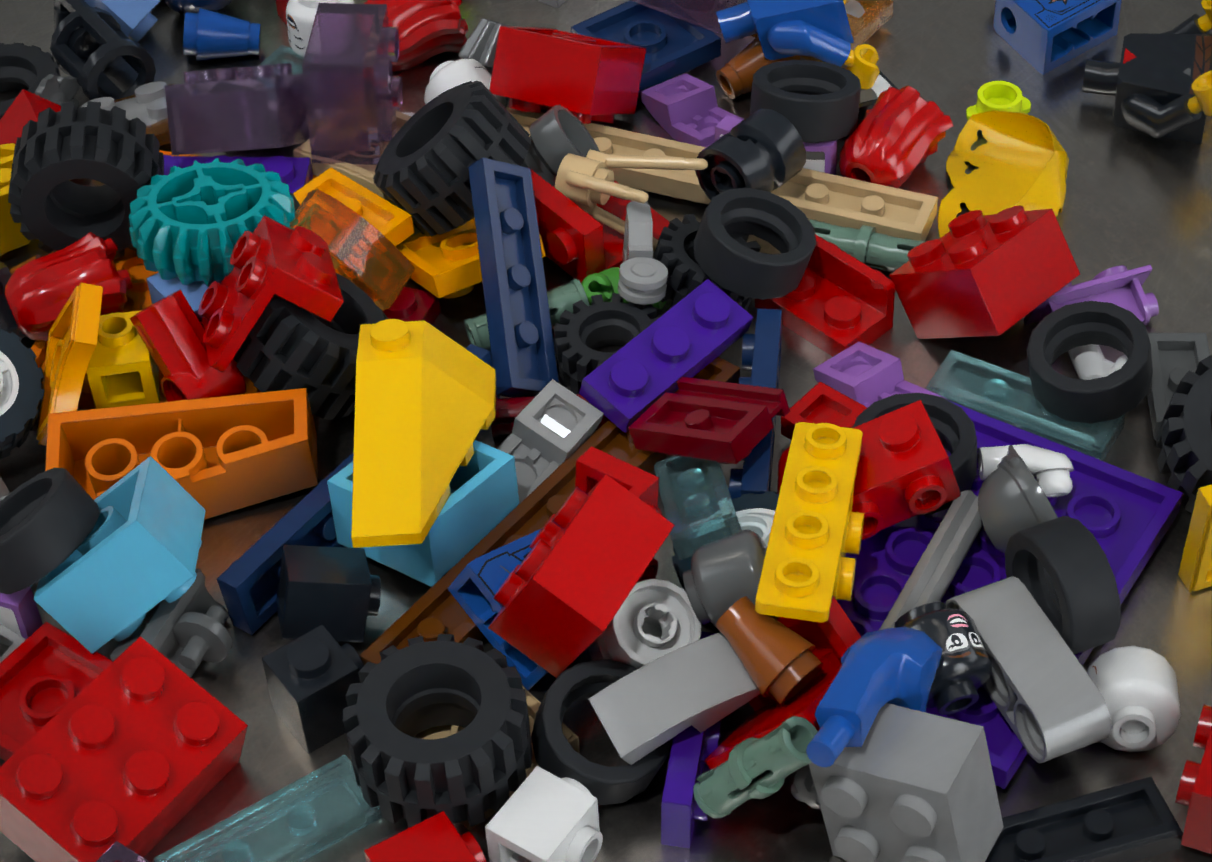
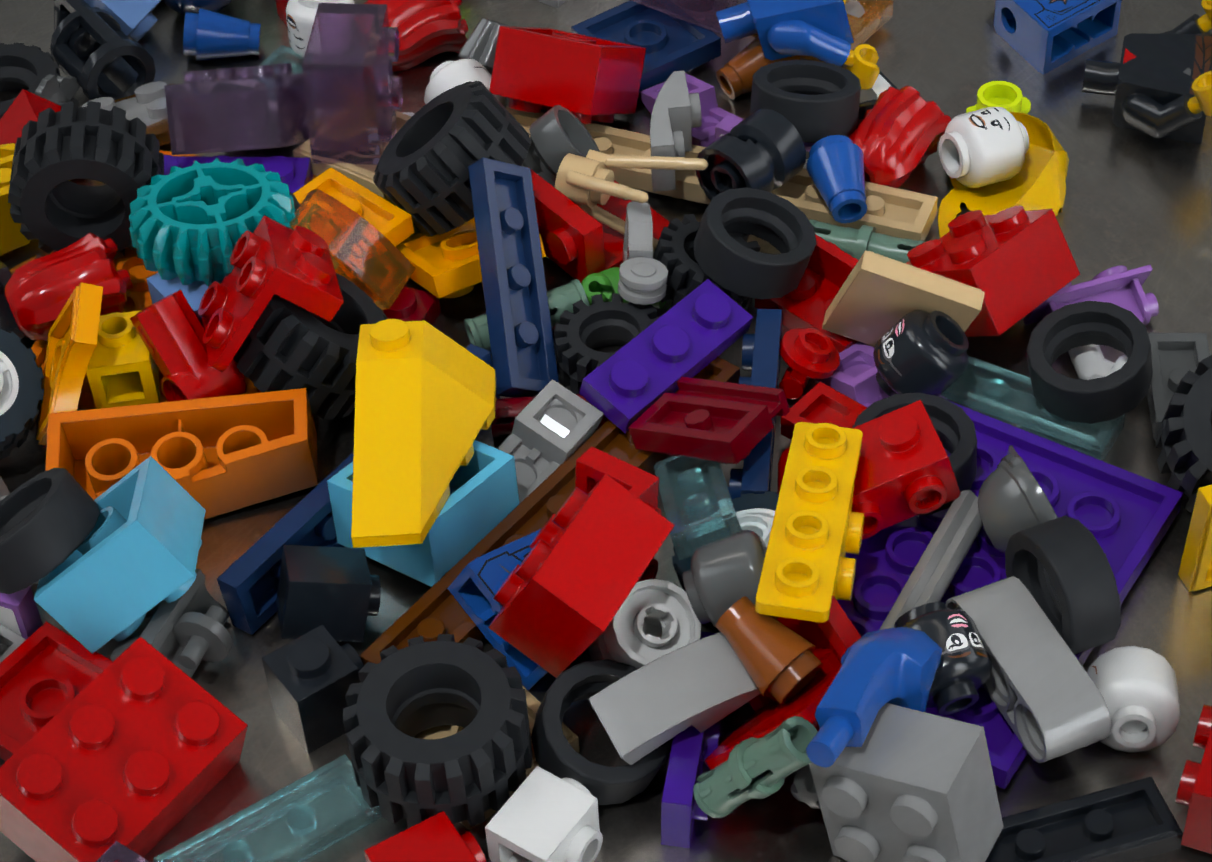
(671, 126): none -> light grey slope
(808, 356): none -> red plate
(838, 174): none -> blue cone
(886, 290): none -> tan tile
(921, 354): none -> black head
(983, 147): none -> white head
(1048, 466): white arm -> none

